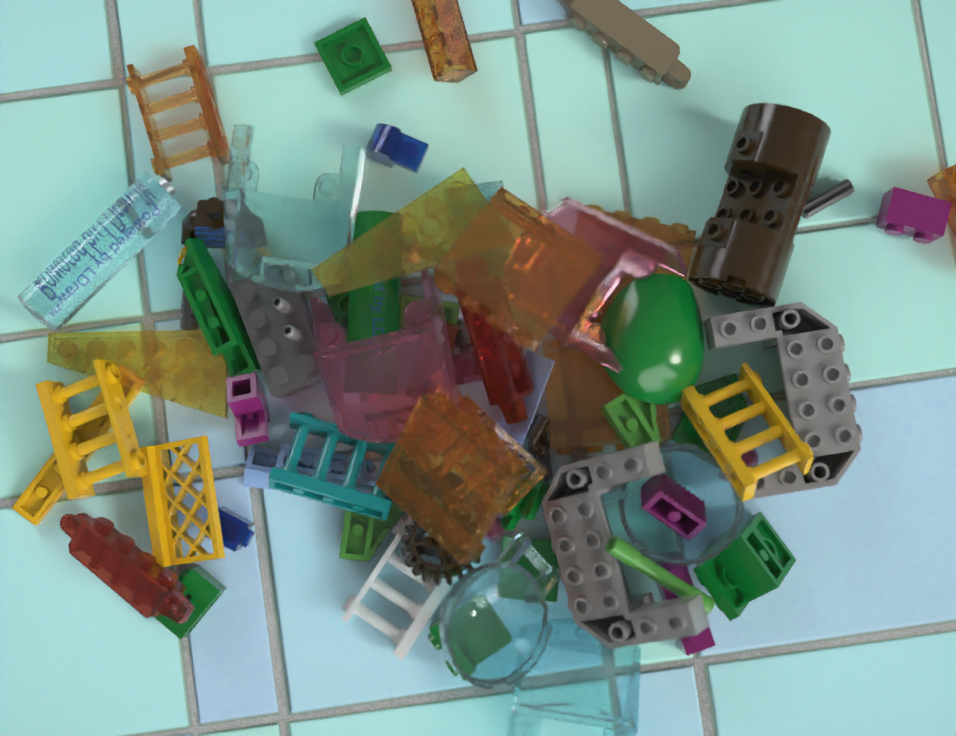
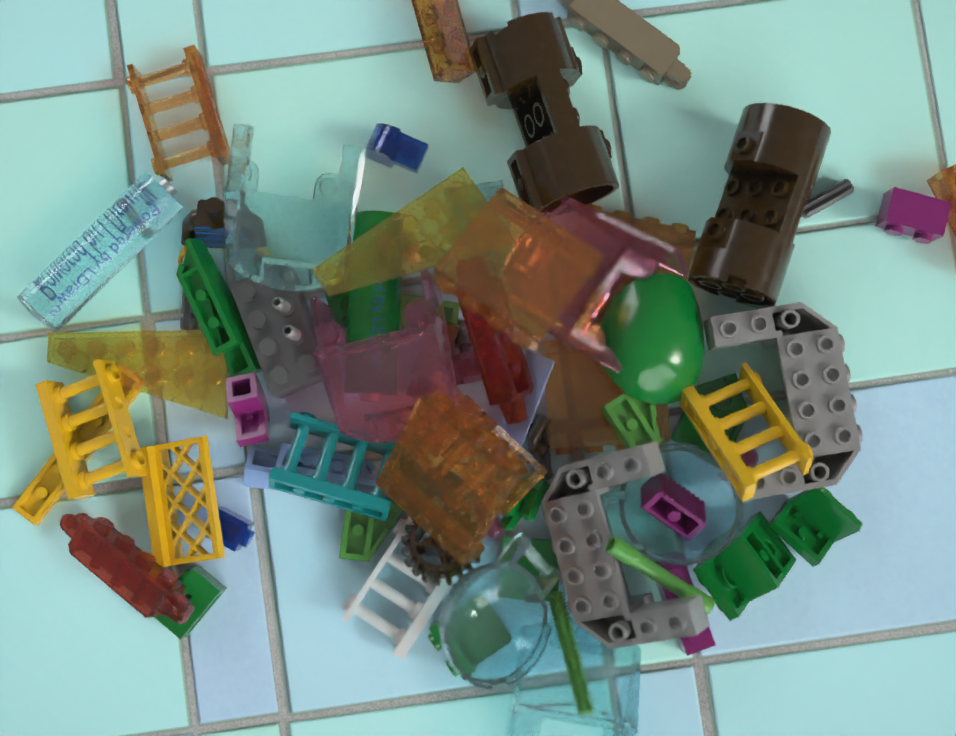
(353, 56): green tile -> none
(532, 73): none -> dark brown cylinder
(570, 653): none -> bright green axle
(813, 523): none -> green bracket

